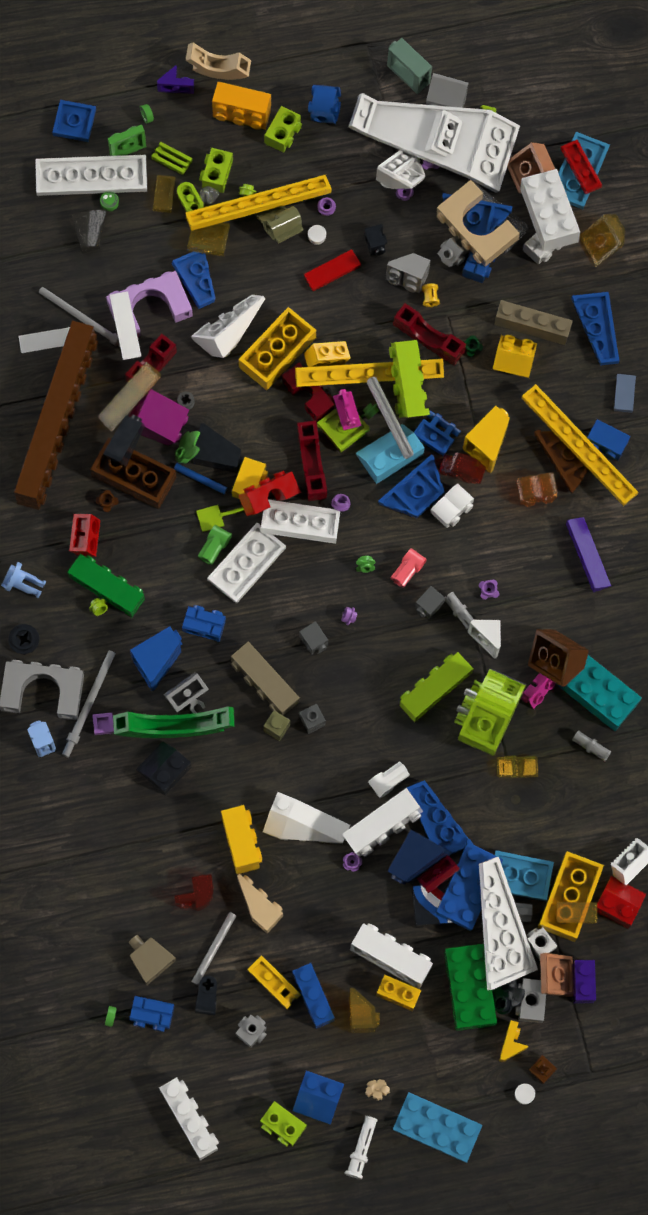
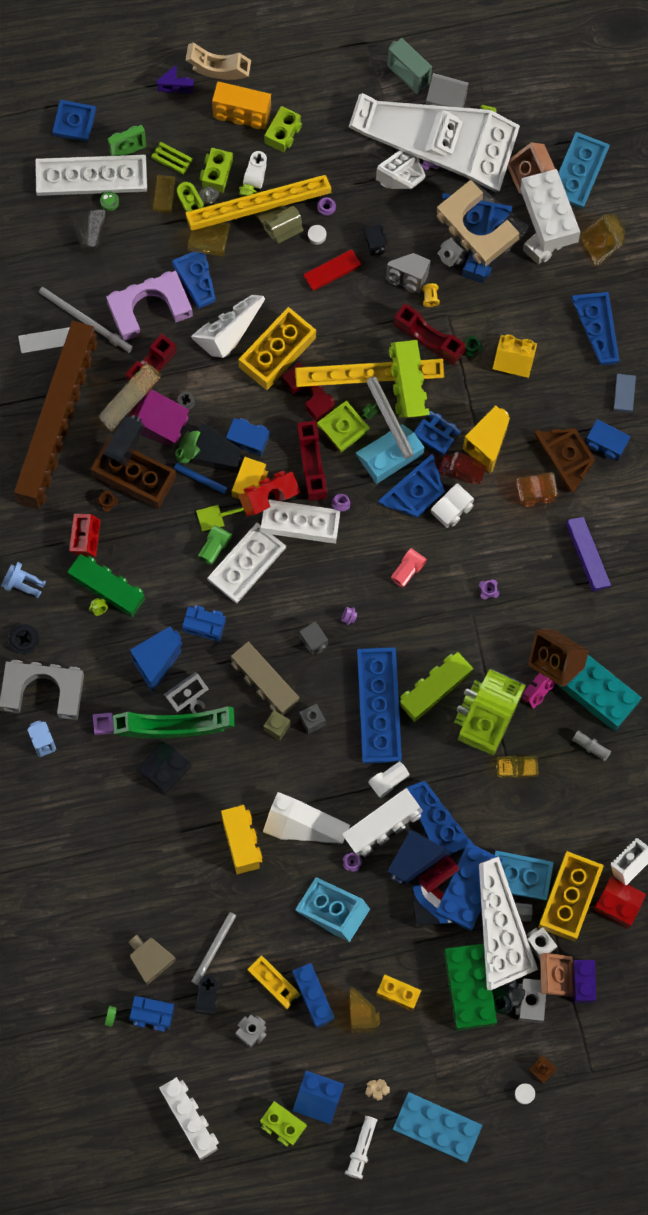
(74, 737): light grey bar -> none
(125, 325): white sticker -> none
(146, 113): bright green tile -> none
(202, 893): clear red brick -> none
(248, 436): none -> blue brick
(255, 172): none -> white piece
(261, 909): tan slope -> none
(325, 104): blue brick -> none
(327, 354): yellow brick -> none
(333, 909): none -> medium azure slope
(347, 410): dark pink hinge -> none
(365, 564): bright green plate -> none
(379, 705): none -> blue plate
(391, 956): white brick -> none
(404, 196): medium lavender plate -> none
(429, 603): dark grey brick -> none
(459, 609): light grey pin -> none
(487, 635): white slope -> none
(509, 1047): yellow slope -> none
(533, 322): dark tan brick -> none
(576, 912): clear yellow tile -> none
(579, 445): yellow plate -> none
(581, 167): red tile -> none

